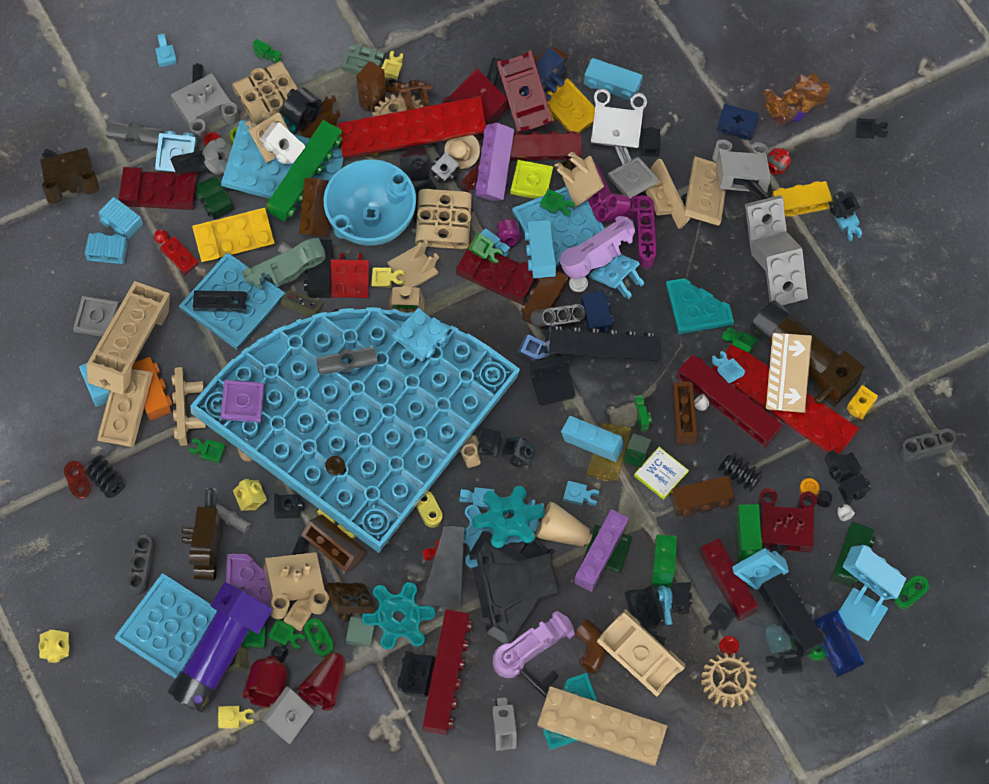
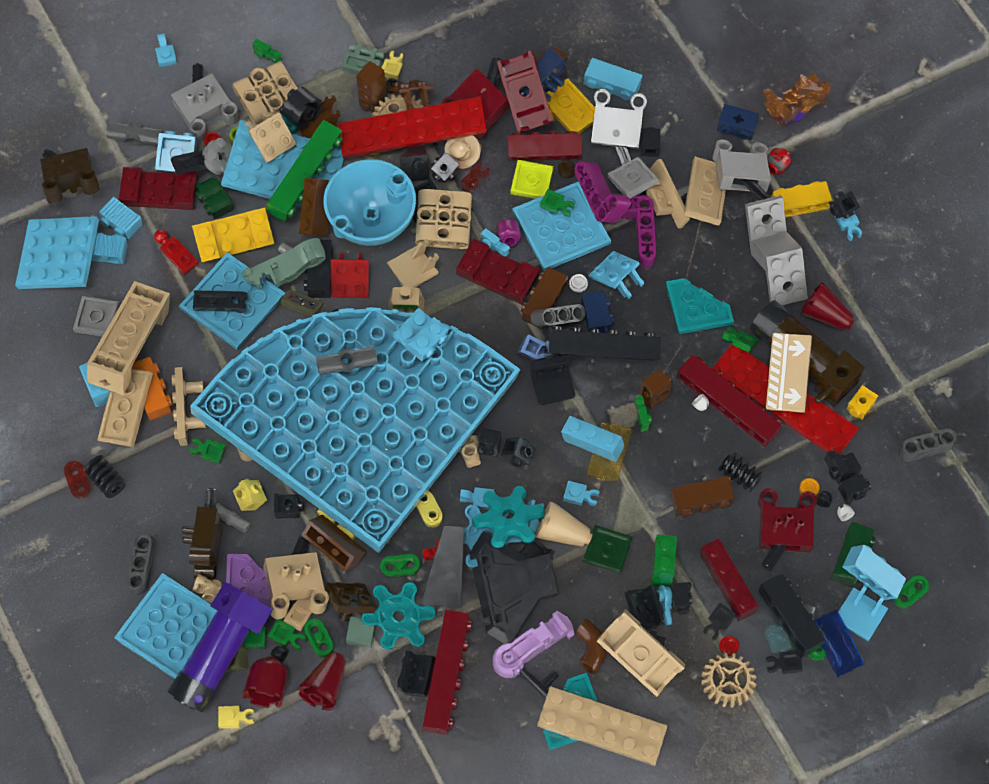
(54, 645): light yellow brick -> none
(57, 253): none -> medium azure plate
(207, 588): none -> tan plate
(242, 401): medium lavender plate -> none
(288, 715): light grey plate -> none
(291, 148): white brick -> none
(335, 465): dark brown plate -> none
(384, 277): light yellow plate -> none
(400, 563): none -> green plate
(483, 248): green plate -> none
(494, 162): medium lavender brick -> none
(504, 725): light grey torso -> none
(540, 249): medium azure brick -> none
(582, 180): tan plate -> none
(597, 250): lavender piece -> none
(601, 550): medium lavender brick -> none
(637, 450): dark green brick -> none
(655, 388): none -> reddish brown brick
(661, 473): white tile -> none
(684, 413): reddish brown brick -> none
(728, 369): medium azure plate -> none
(747, 531): green brick -> none
(760, 568): medium azure plate -> none
(827, 308): none -> dark red cone
(867, 128): black plate -> none

